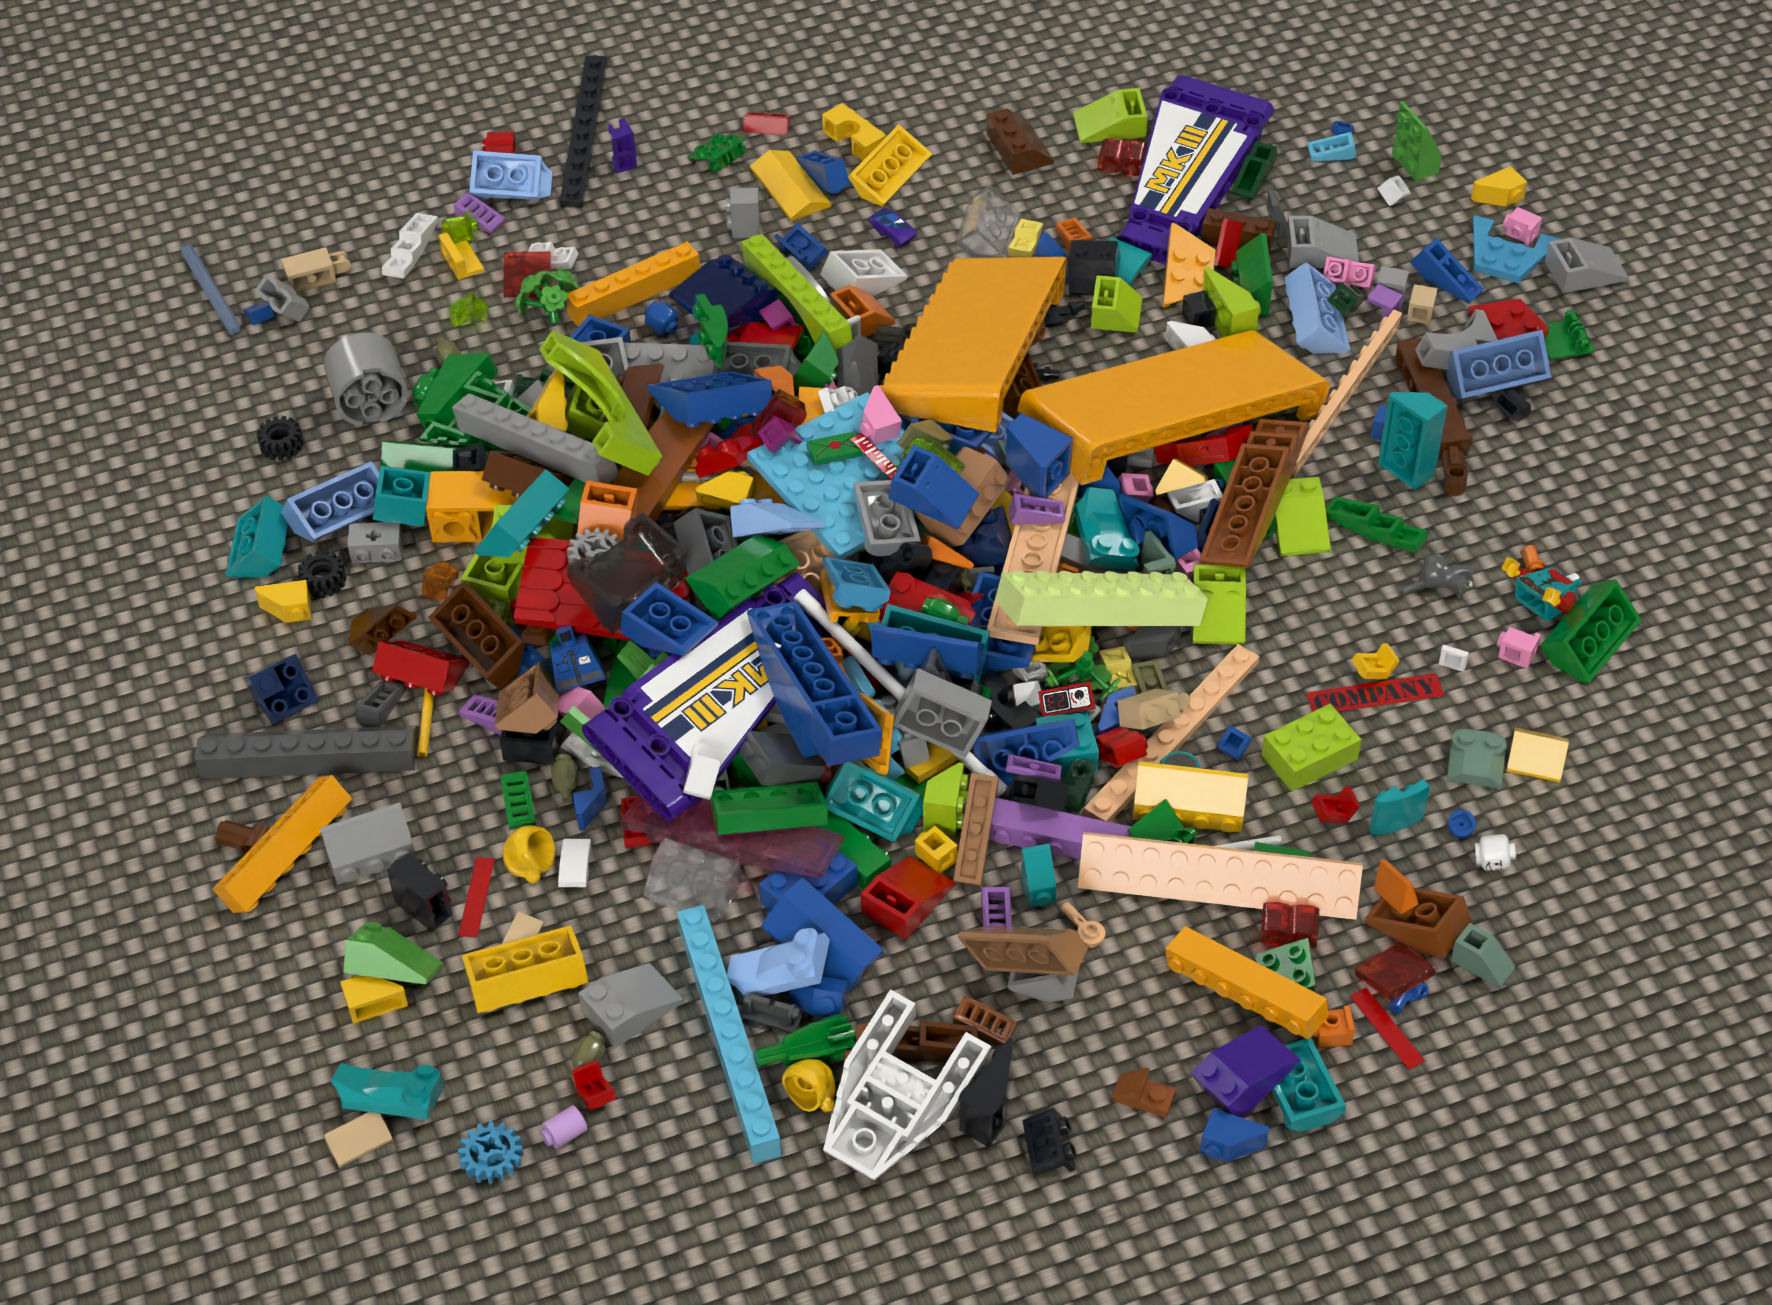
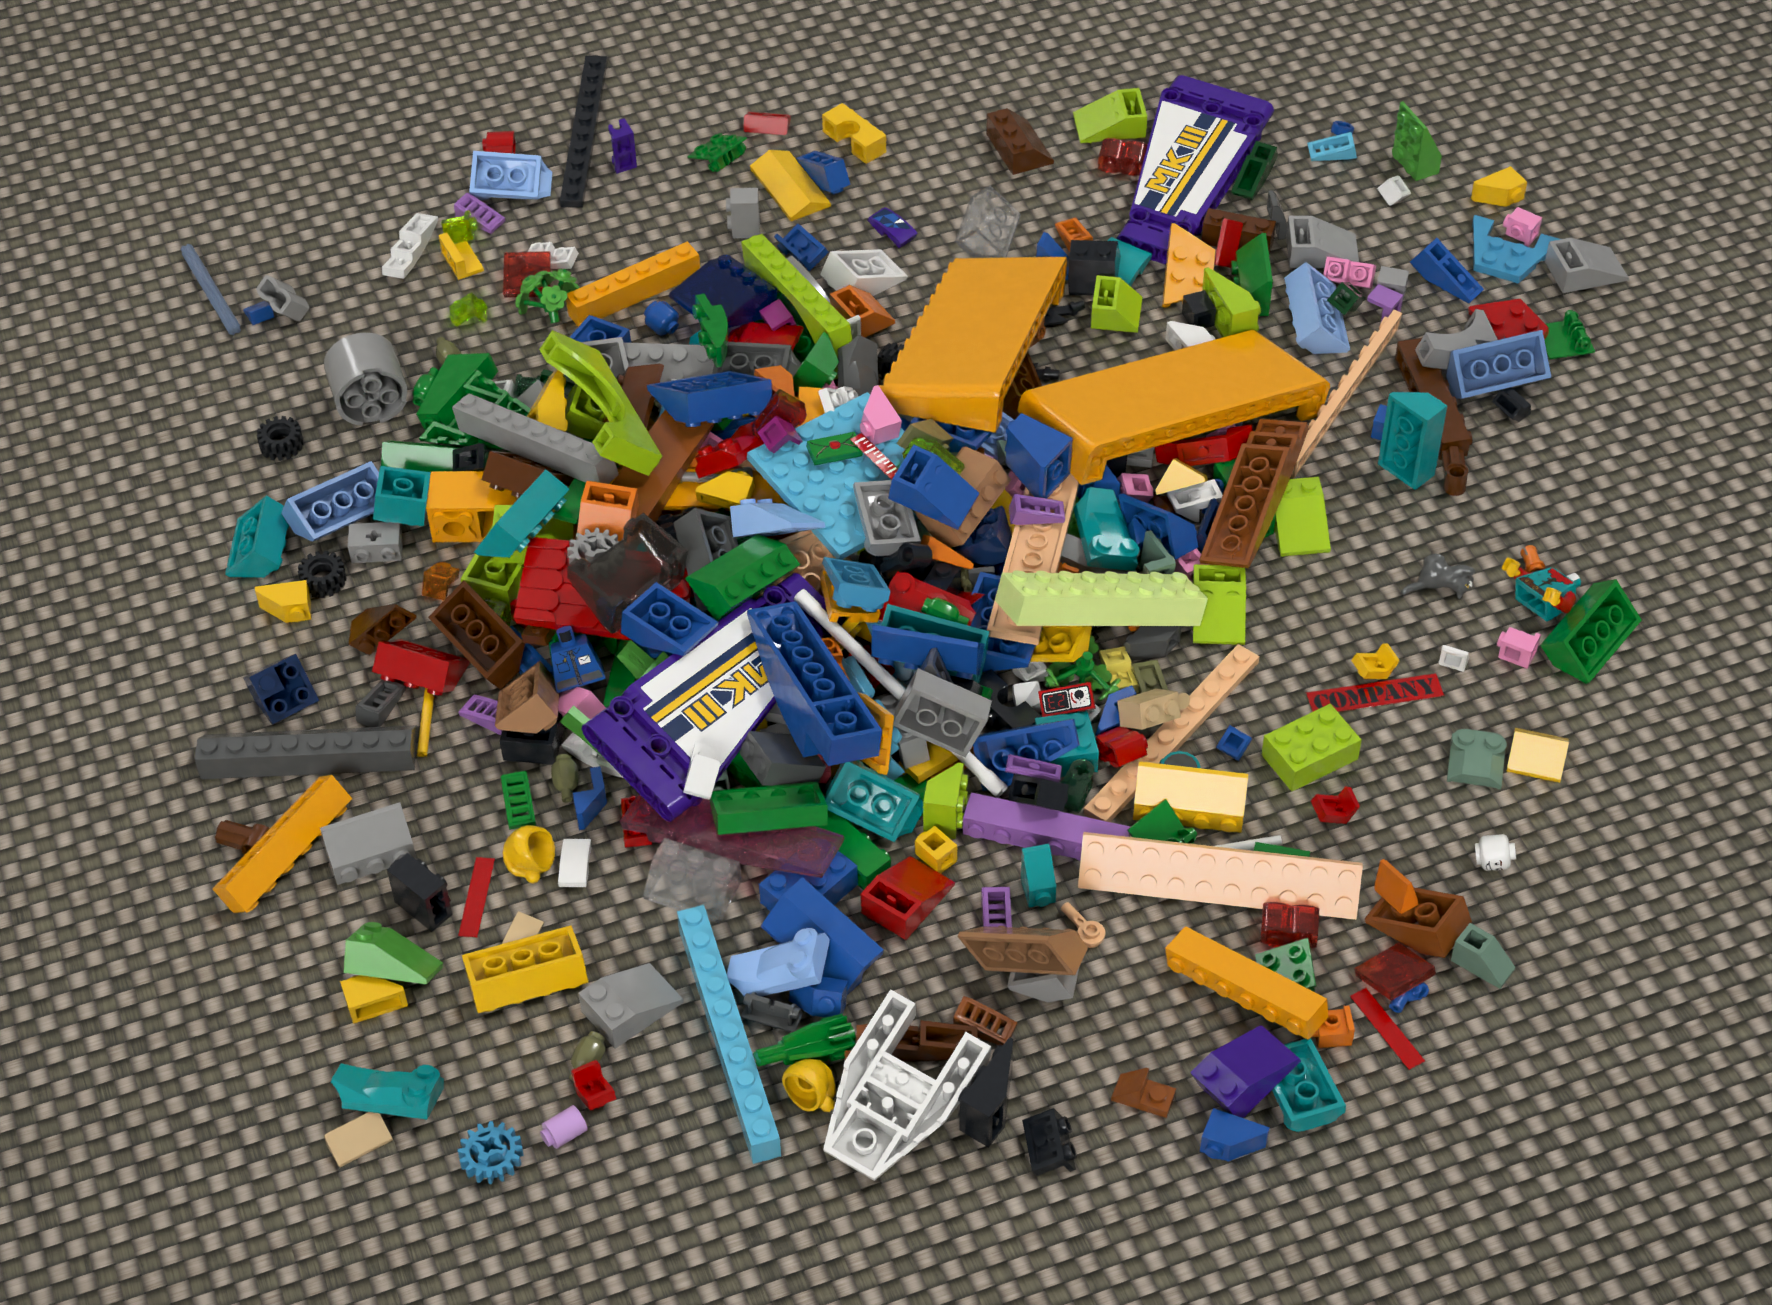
(314, 268): tan brick -> none
(889, 166): yellow slope -> none
(892, 335): clear smoke piece -> none
(976, 829): medium nougat plate -> none
(1025, 238): light yellow slope -> none
(1370, 522): green slope -> none
(1399, 809): teal slope -> none
(1422, 304): tan brick -> none
(1461, 823): blue tile -> none

